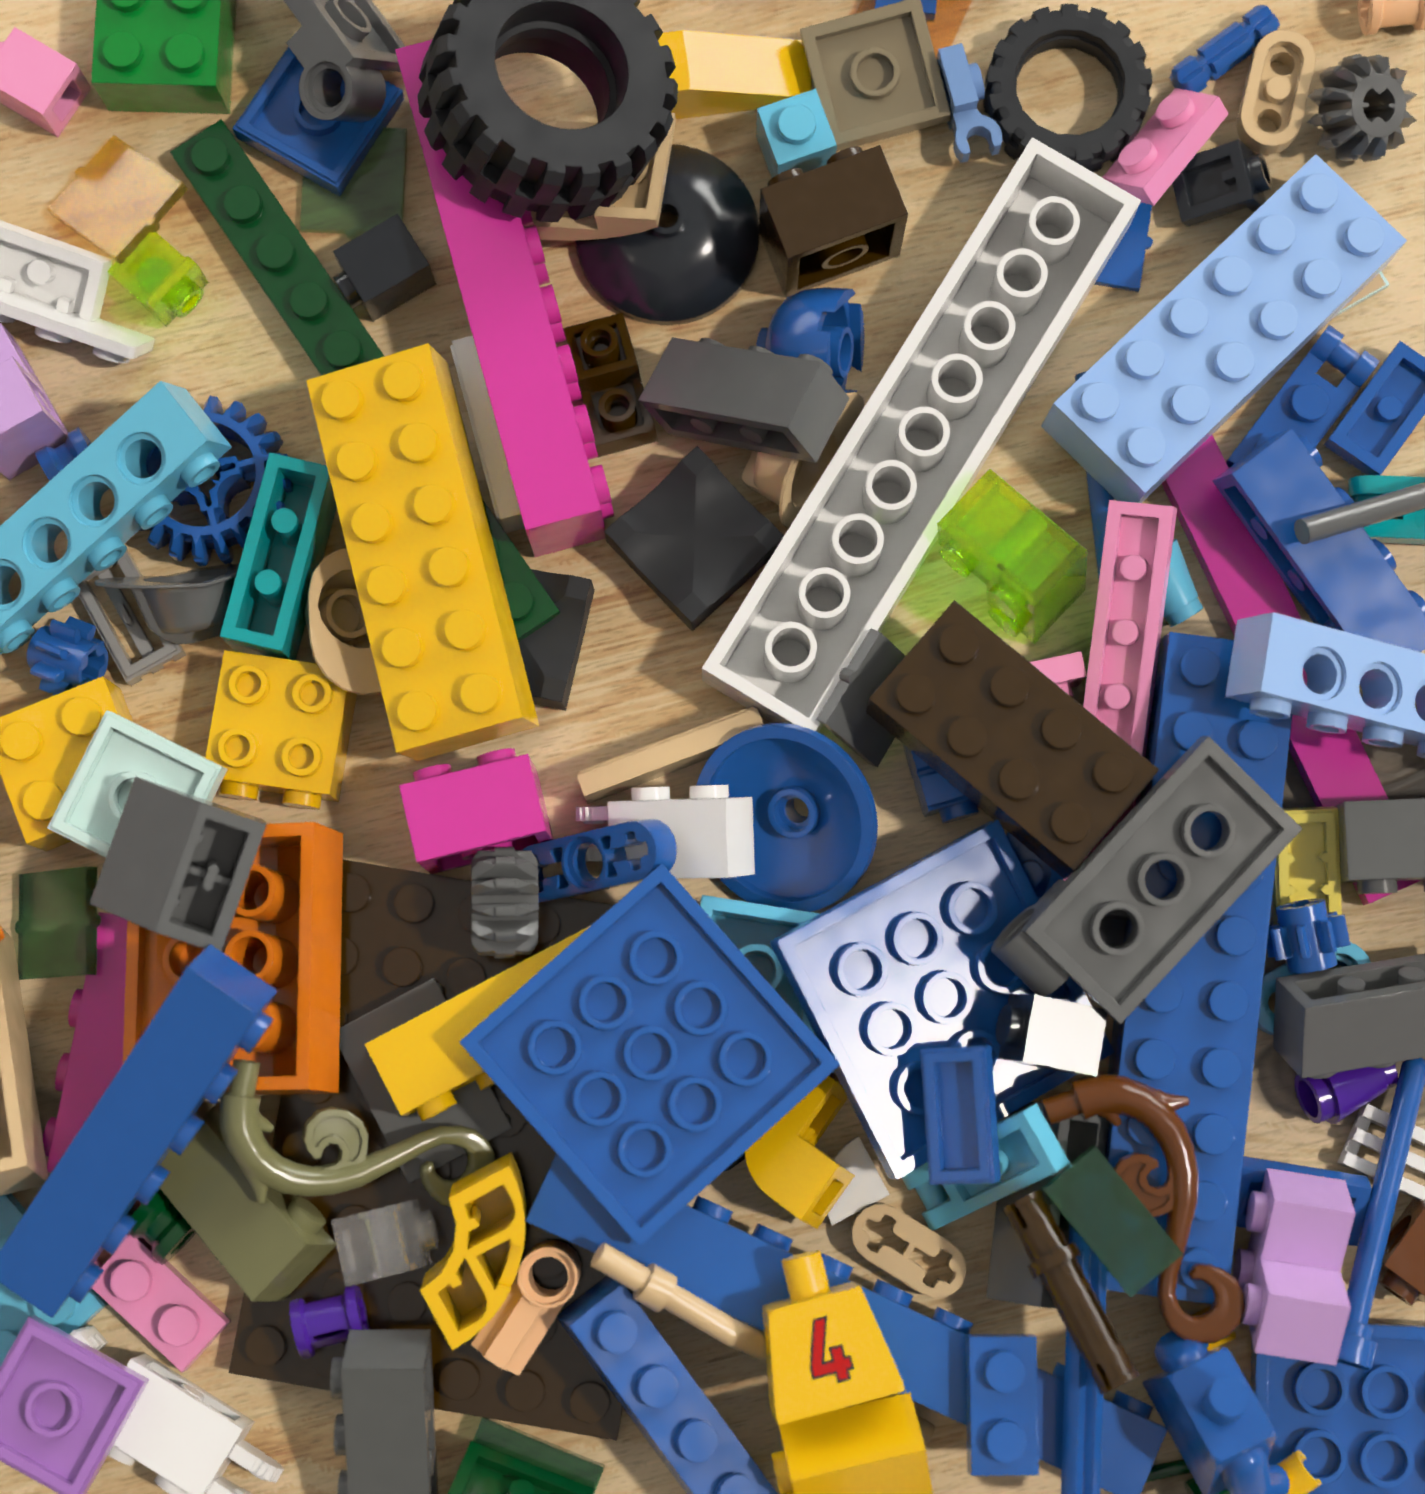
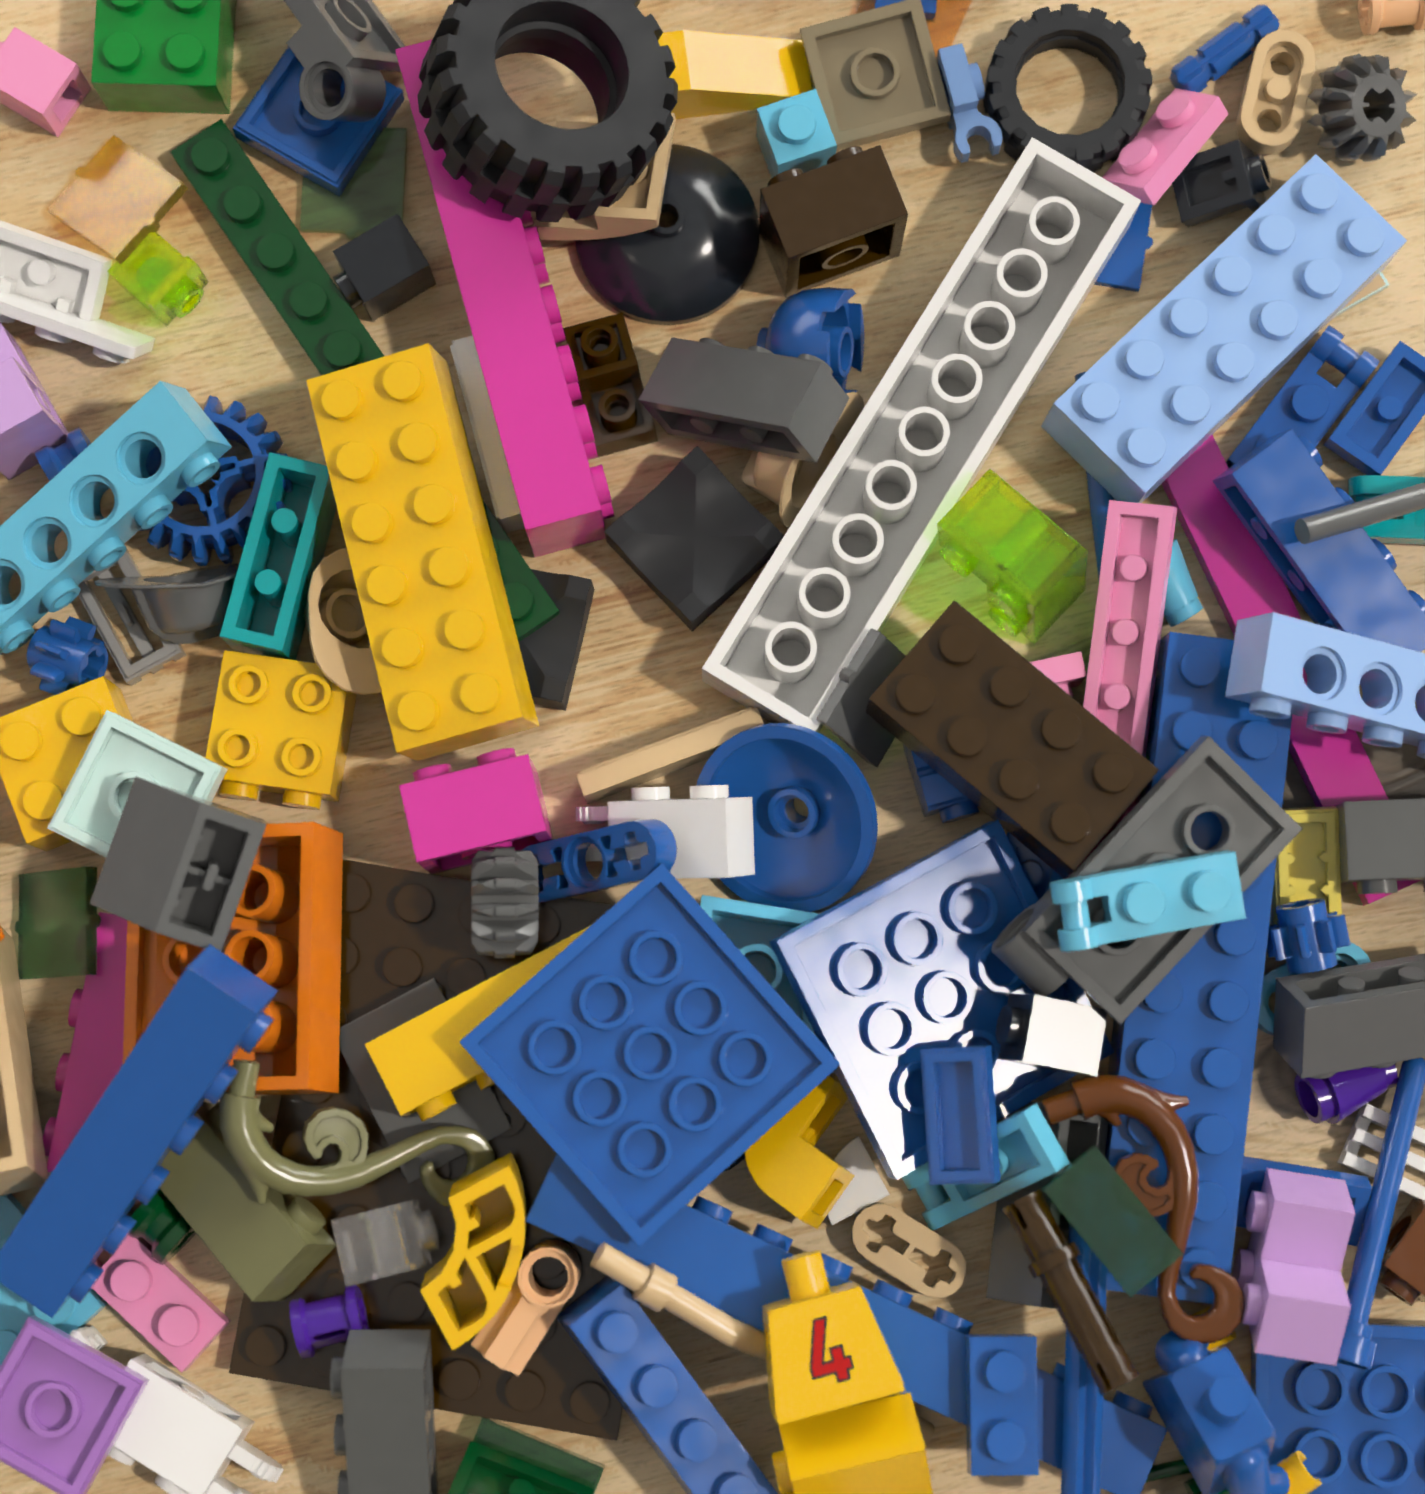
(1150, 899): none -> medium azure plate

